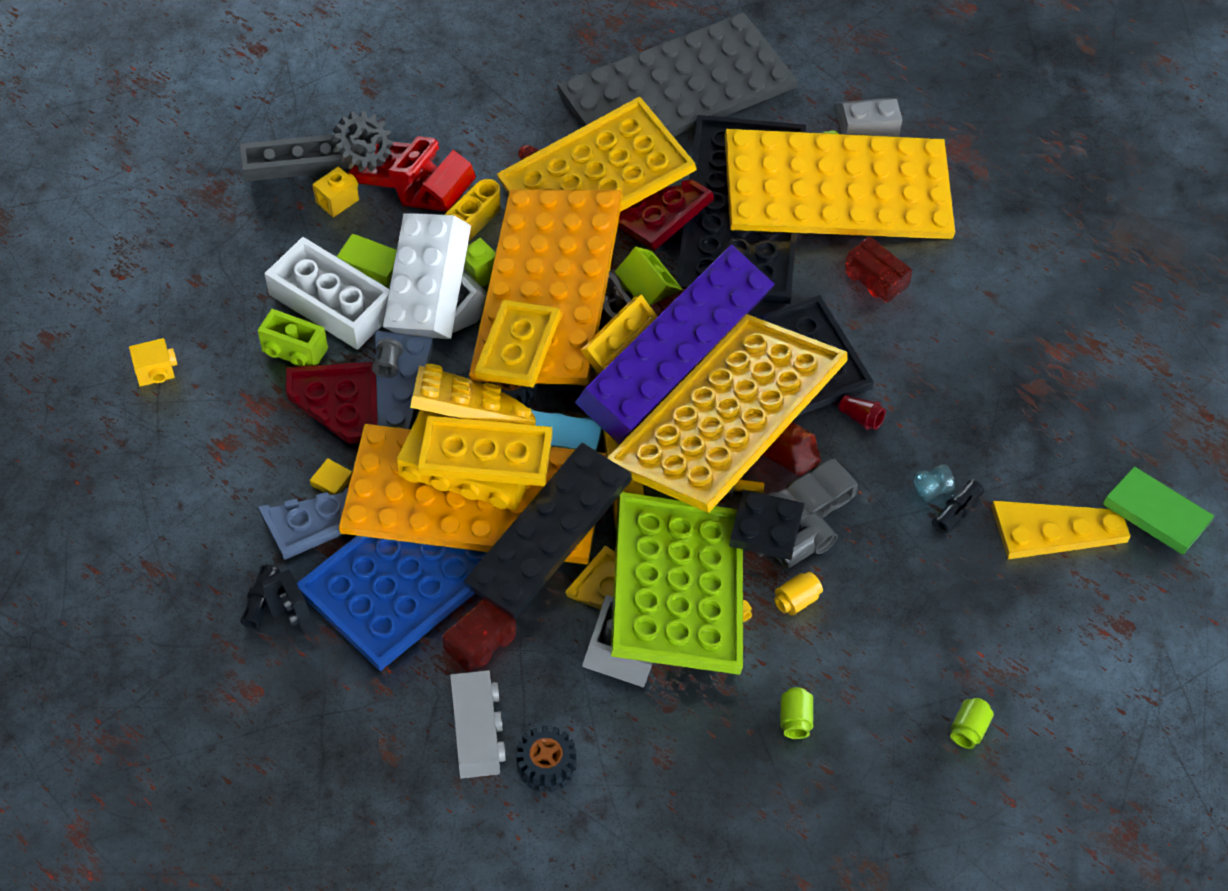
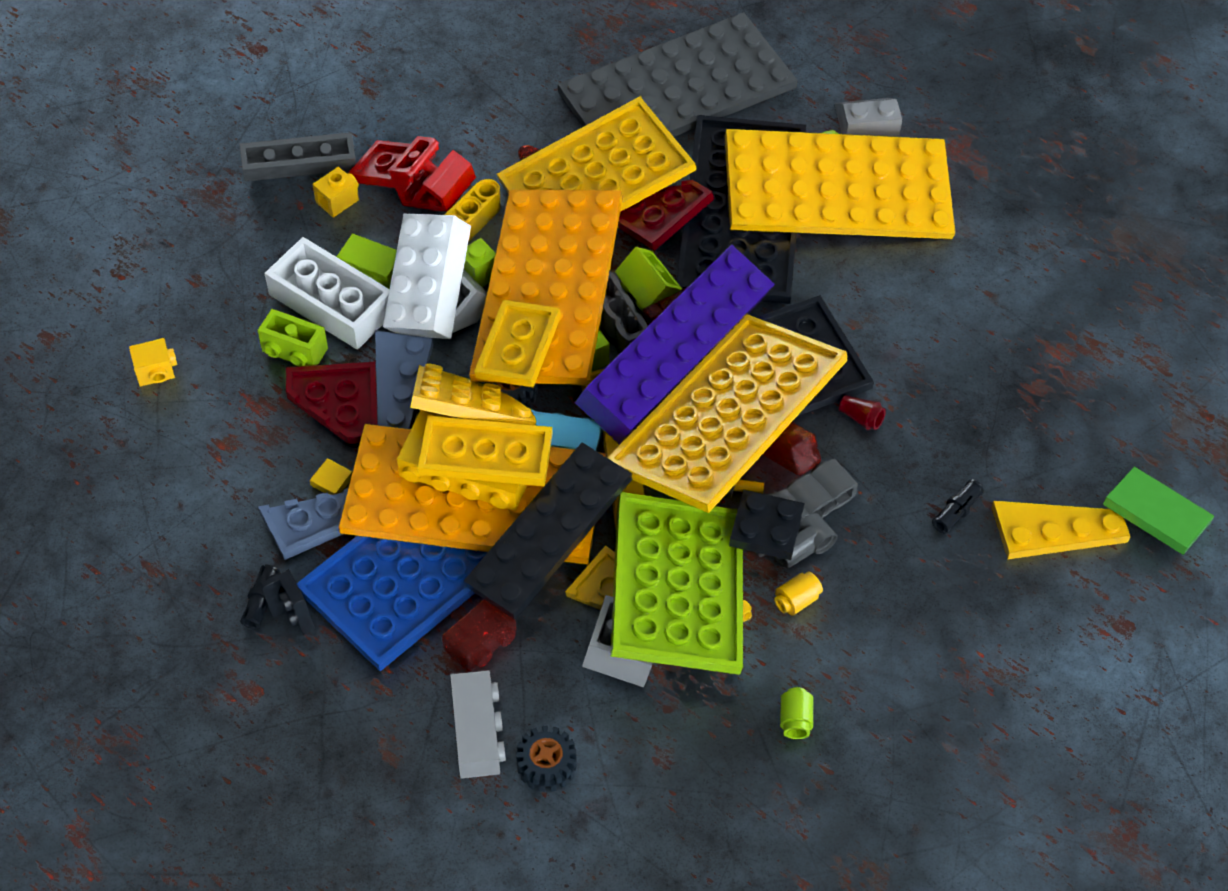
(362, 151): dark grey gear -> none
(387, 357): dark grey bush -> none
(619, 333): yellow plate -> none
(878, 270): clear red brick -> none
(934, 482): clear light blue wheel -> none
(971, 722): lime brick -> none

